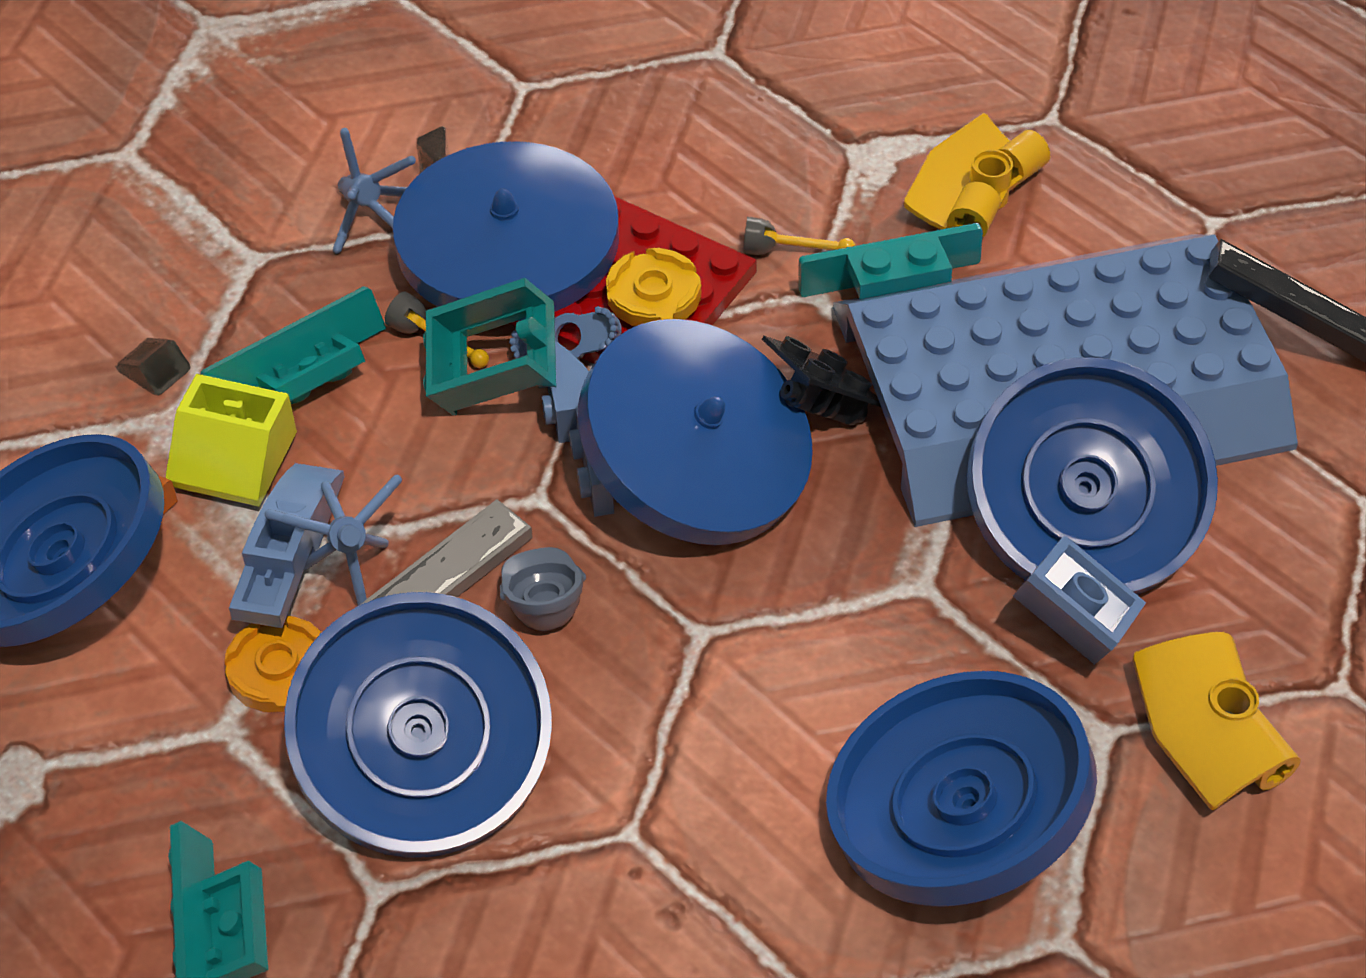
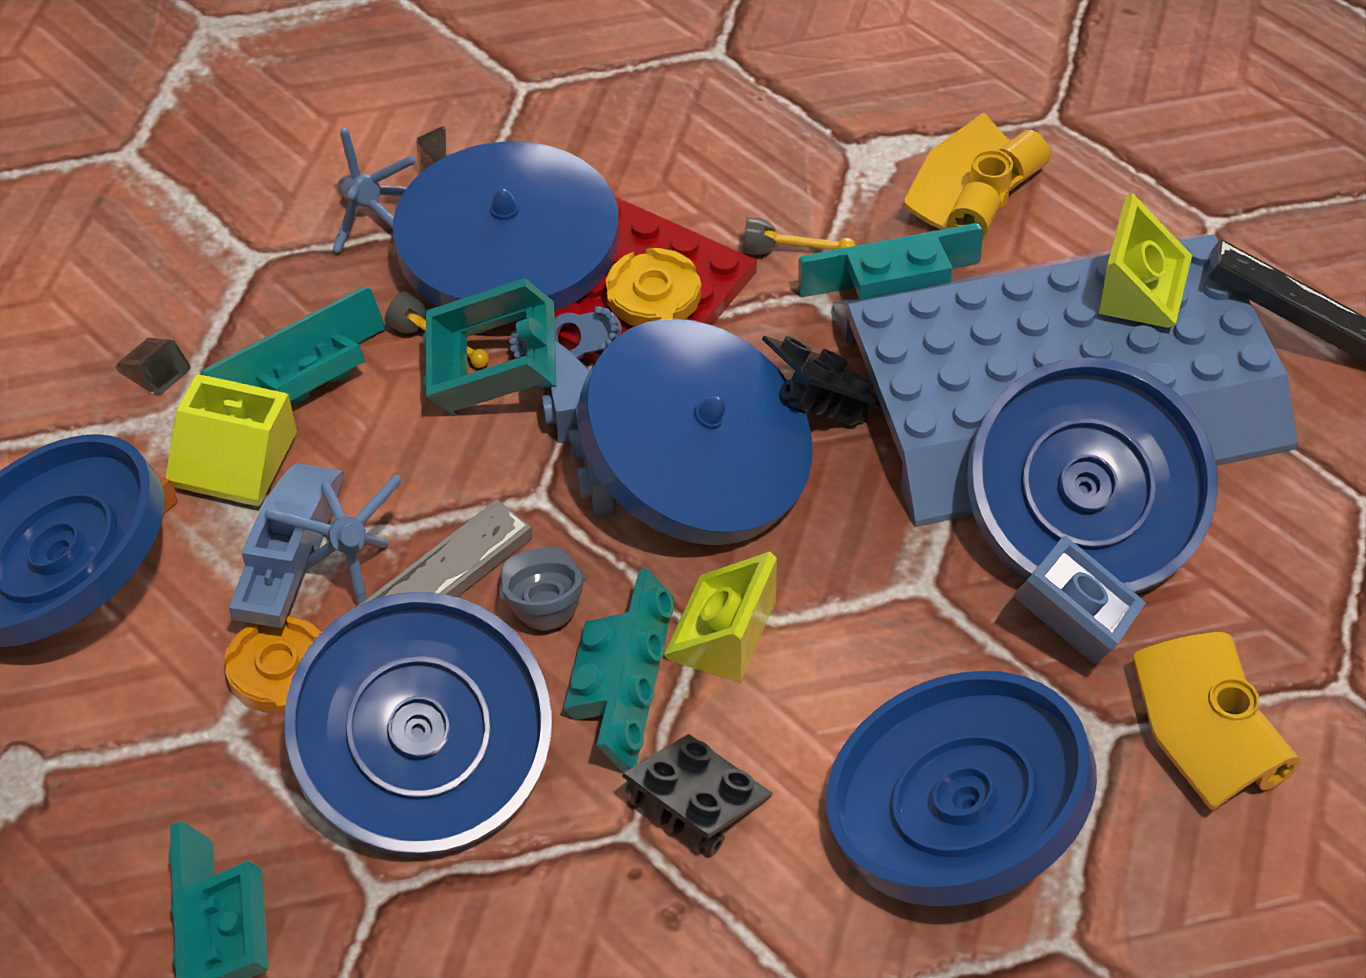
(620, 668): none -> teal bracket
(693, 791): none -> black hinge
(726, 618): none -> neon yellow slope
(1144, 269): none -> neon yellow slope

